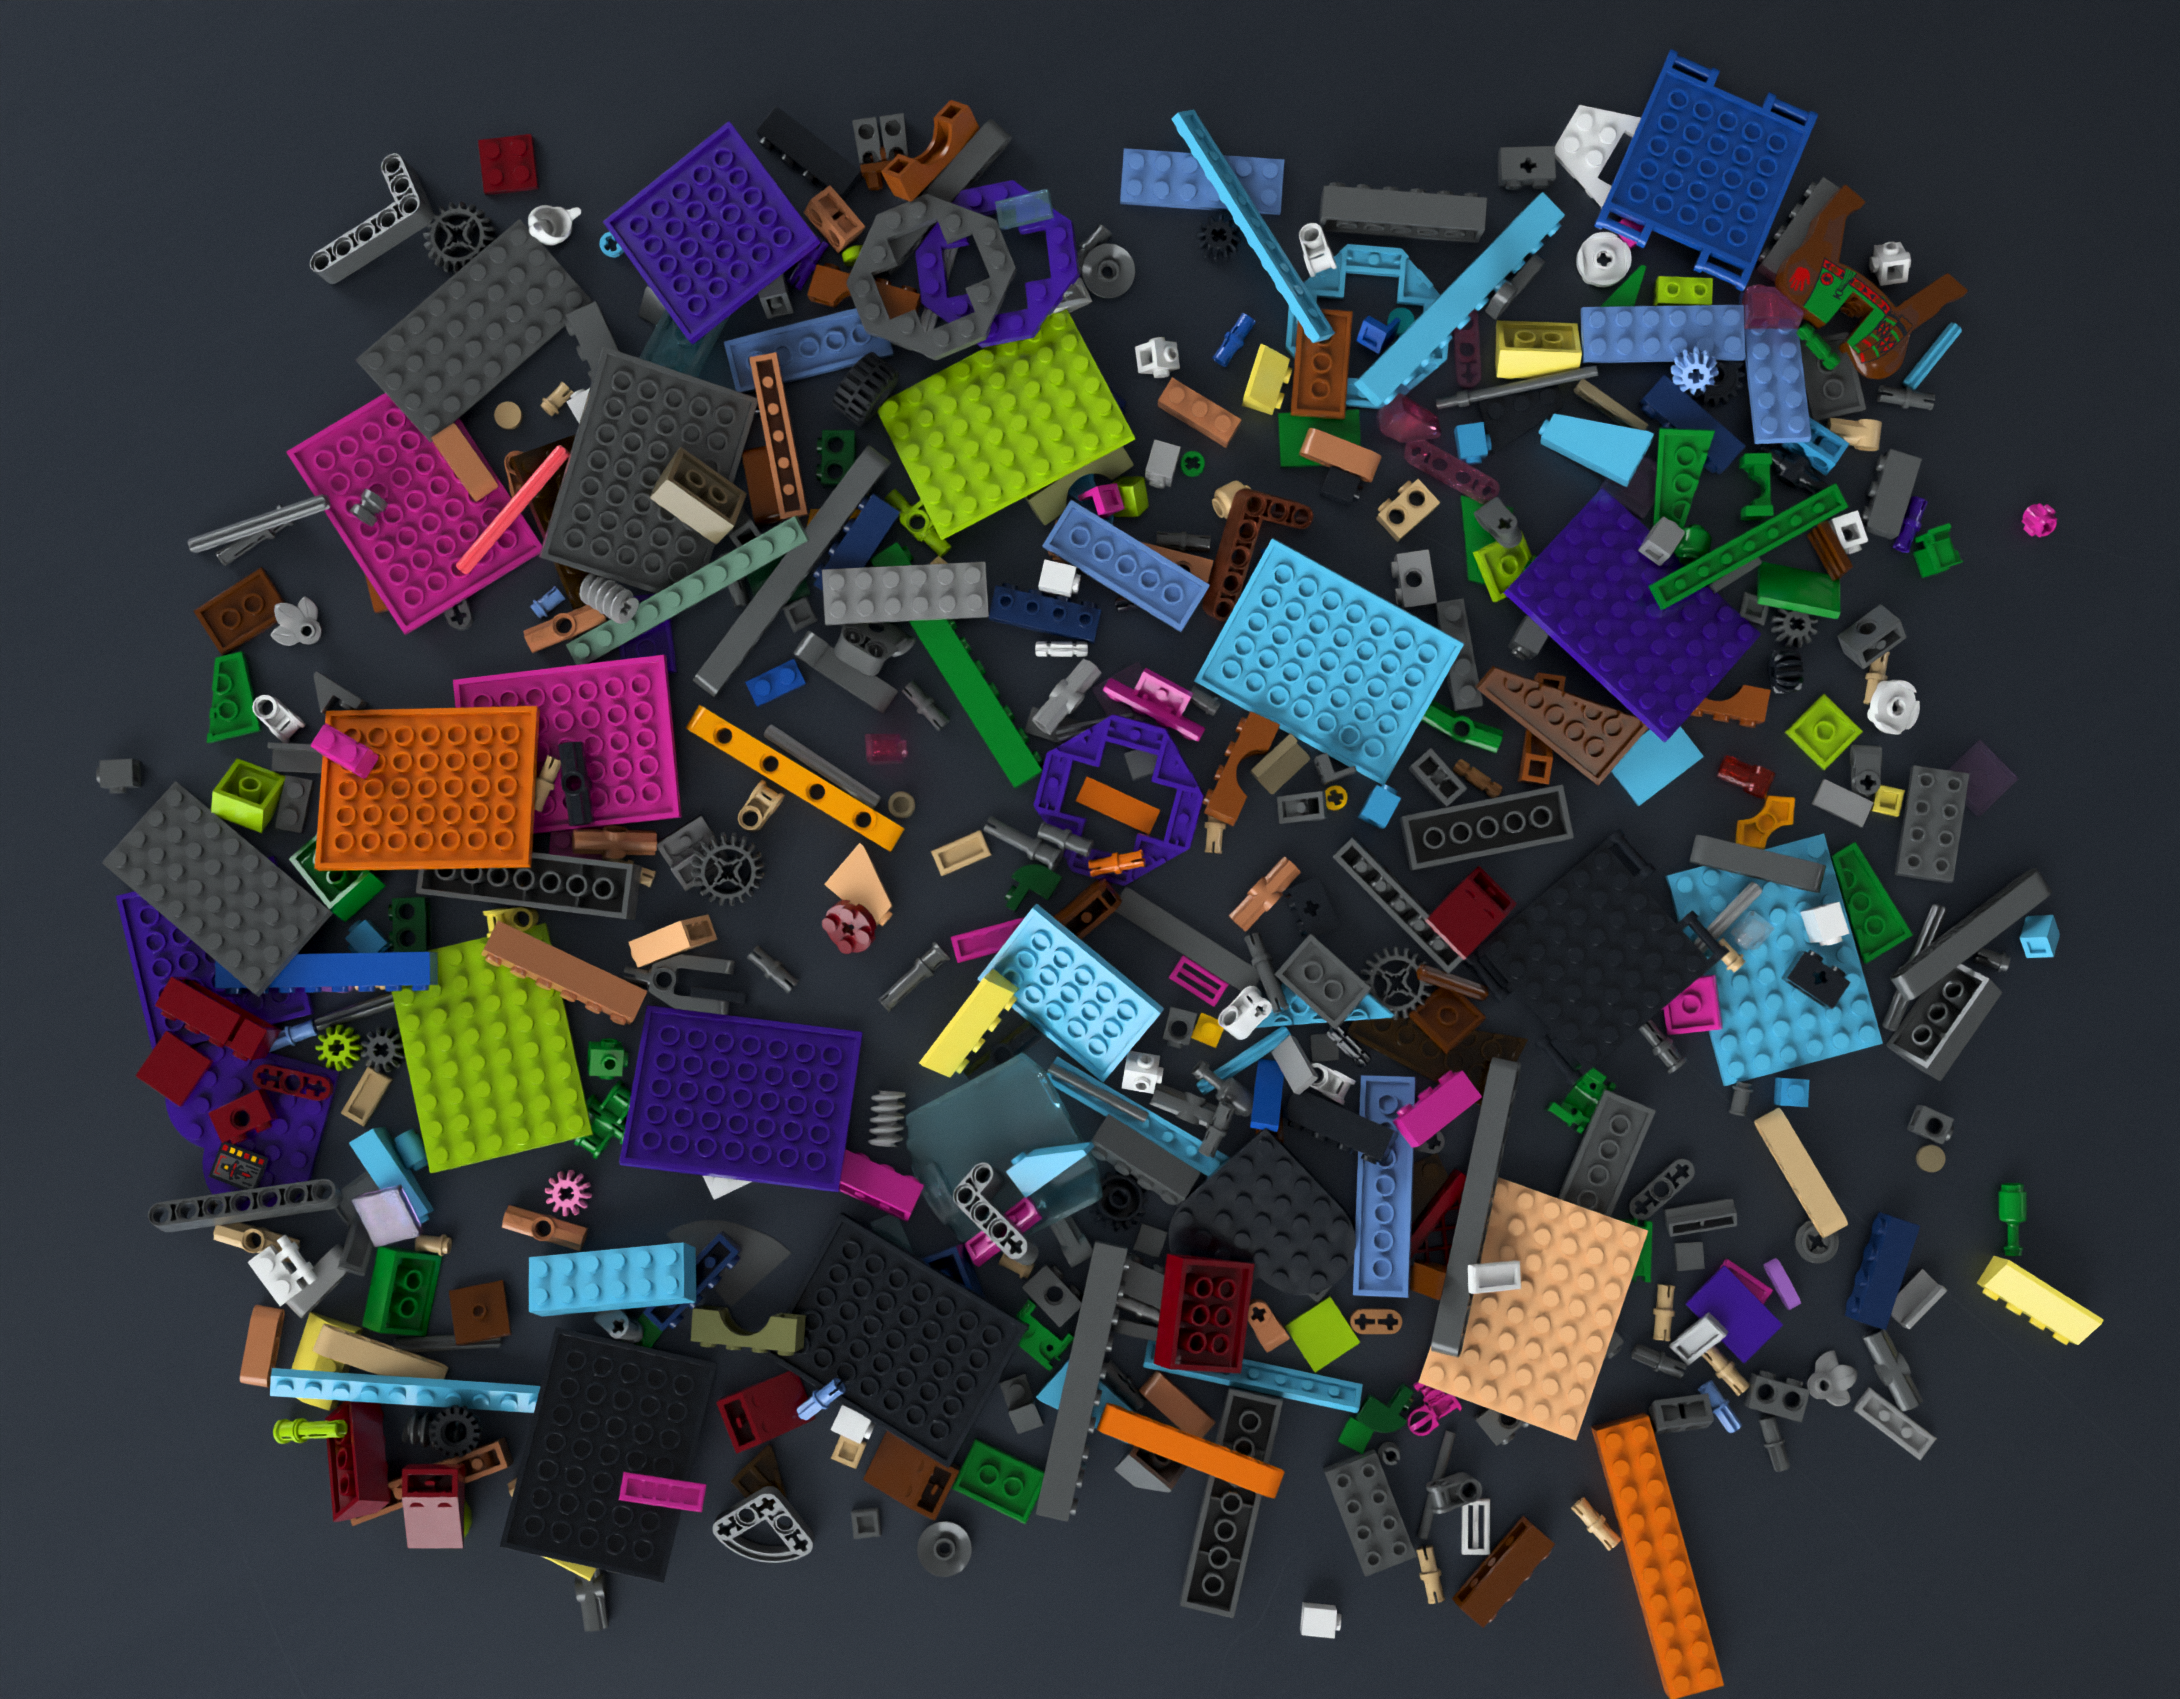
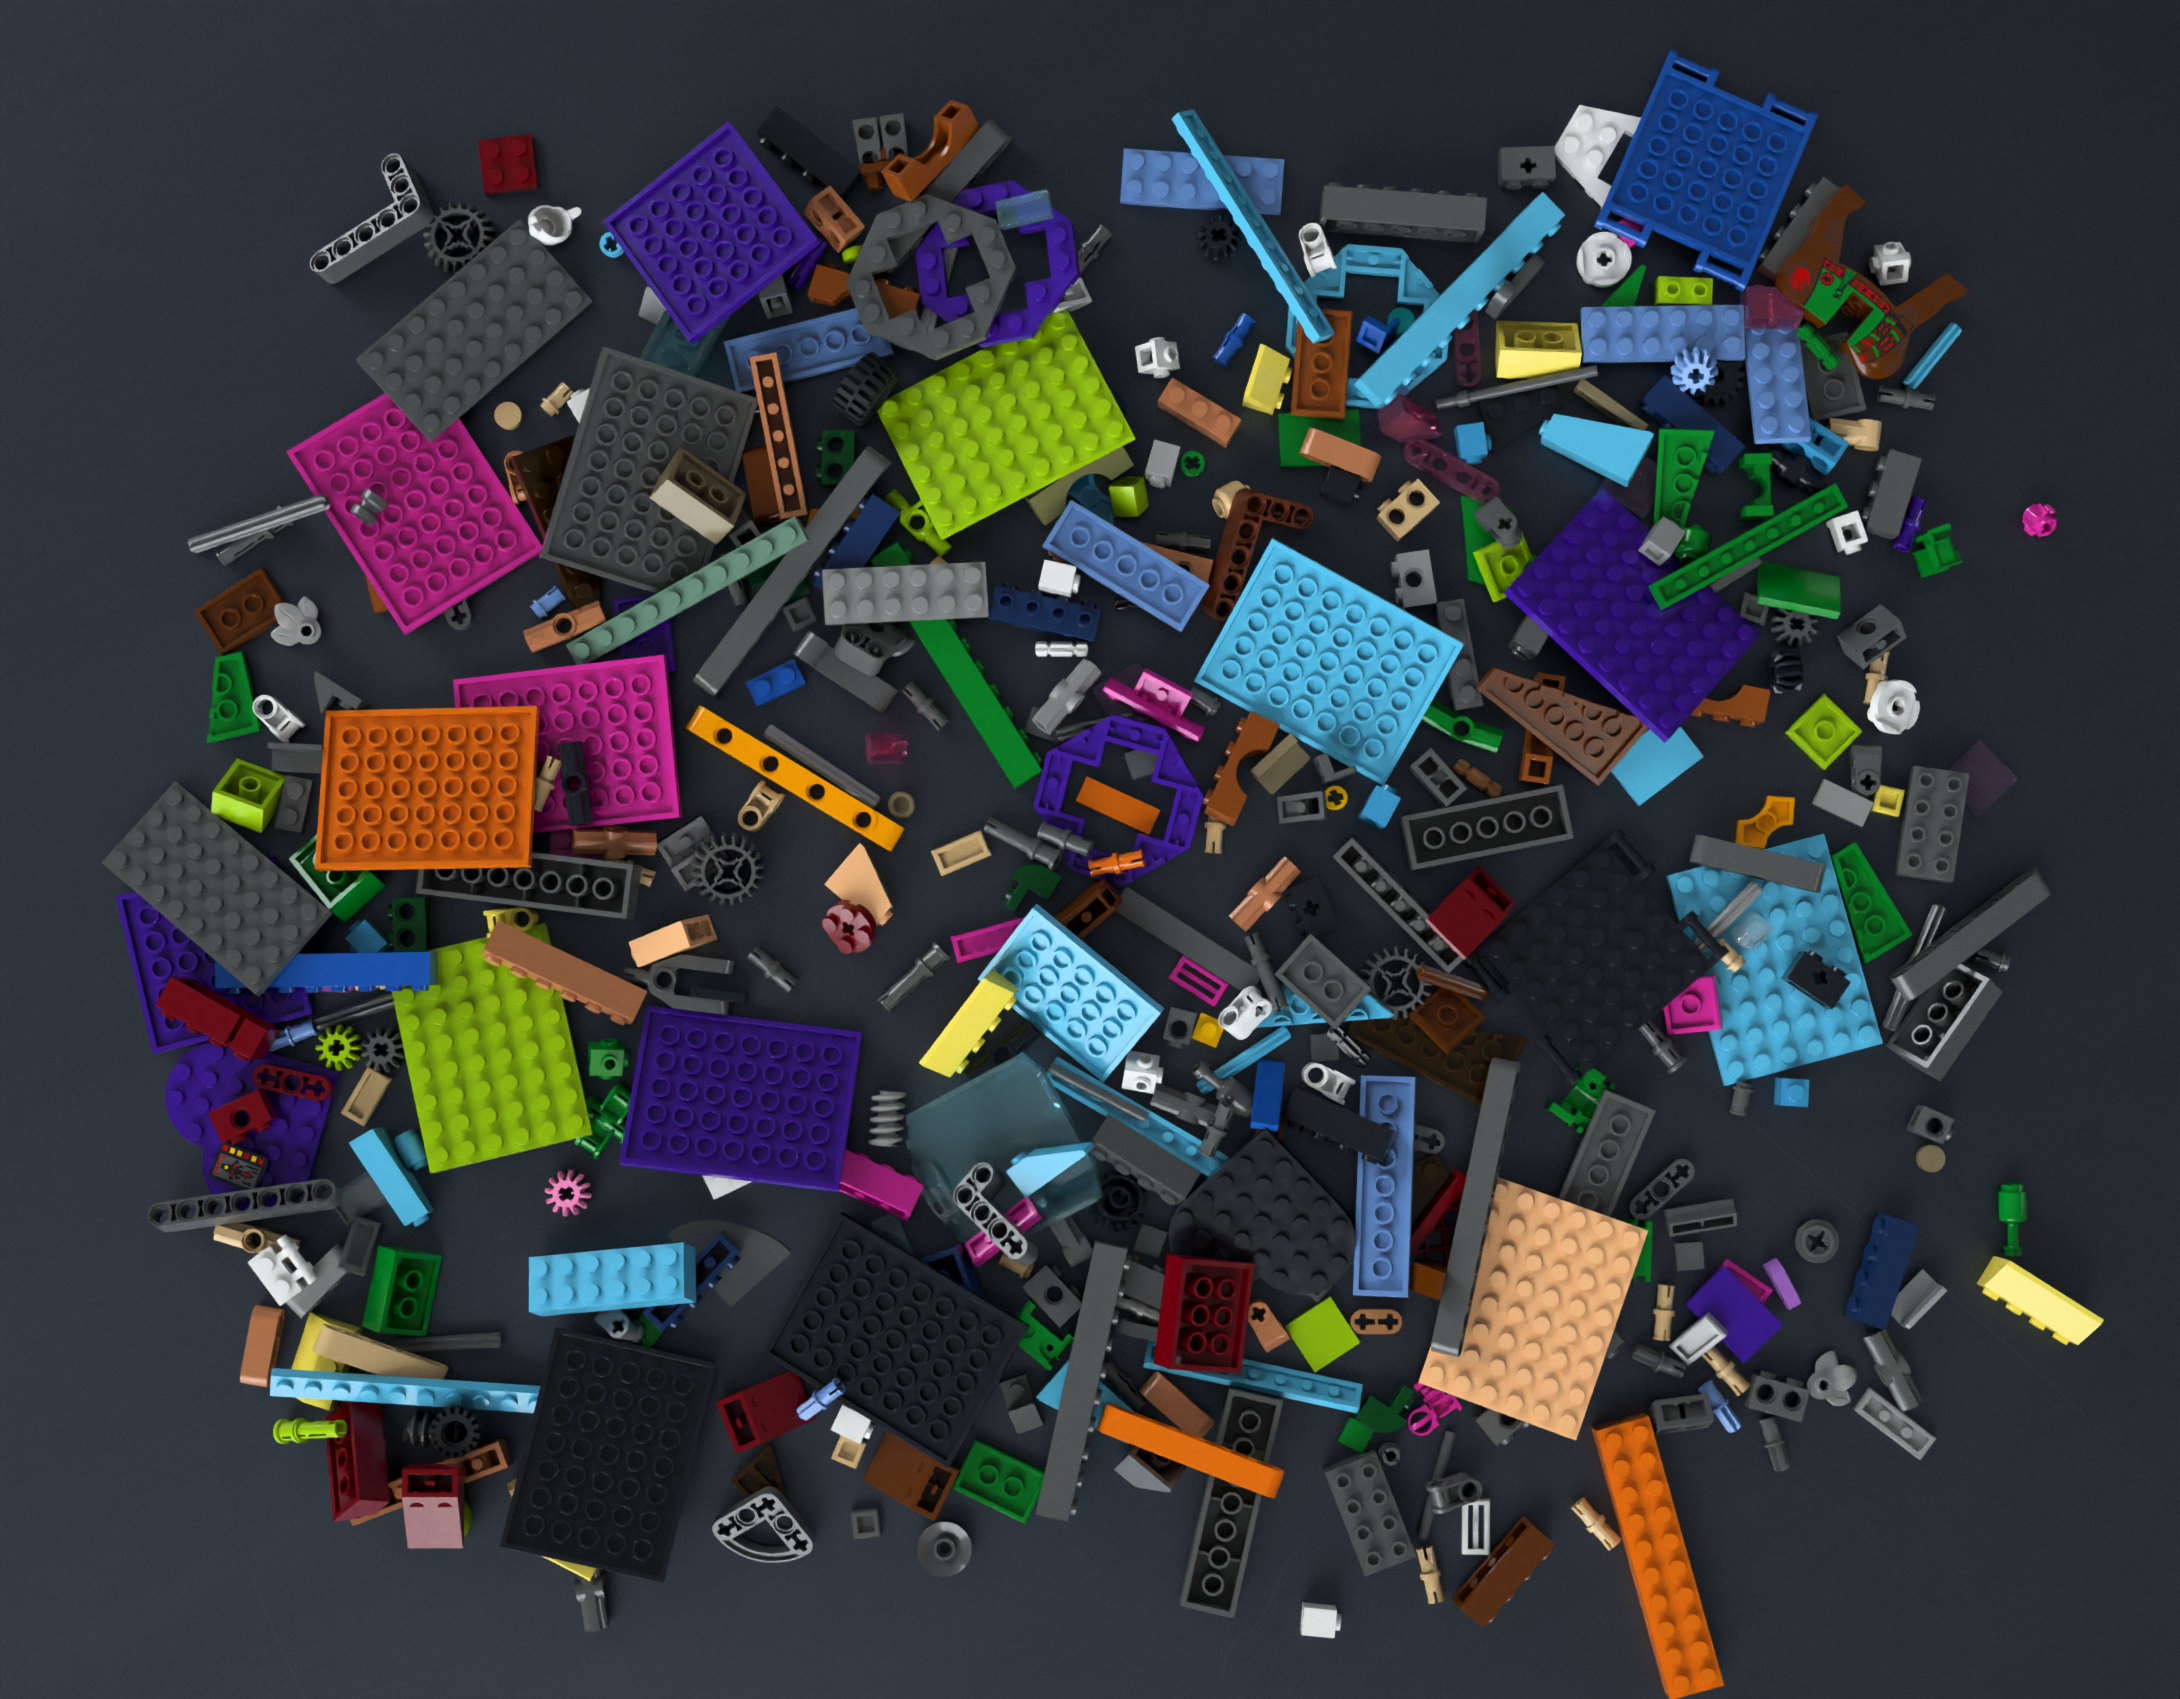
(119, 775): dark grey brick -> none
(174, 1068): dark red tile -> none
(344, 751): dark pink brick -> none
(388, 1215): clear purple tile -> none
(434, 1244): tan pin -> none
(464, 462): nougat beam -> none
(480, 1312): reddish brown plate -> none
(513, 509): coral axle -> none
(528, 1223): nougat piece -> none
(591, 332): dark grey brick -> none
(608, 598): light grey piece -> none
(662, 1492): dark pink plate -> none
(715, 1326): olive arch -> none
(1106, 499): dark pink panel -> none
(1121, 268): dark grey dish -> none
(1294, 1064): light grey tile -> none
(1436, 1108): dark pink brick -> none
(1494, 1277): white tile -> none
(1753, 779): clear red piece -> none
(1801, 1172): tan beam -> none
(1825, 924): white brick -> none
(1830, 550): reddish brown tile -> none
(2039, 936): medium azure panel -> none

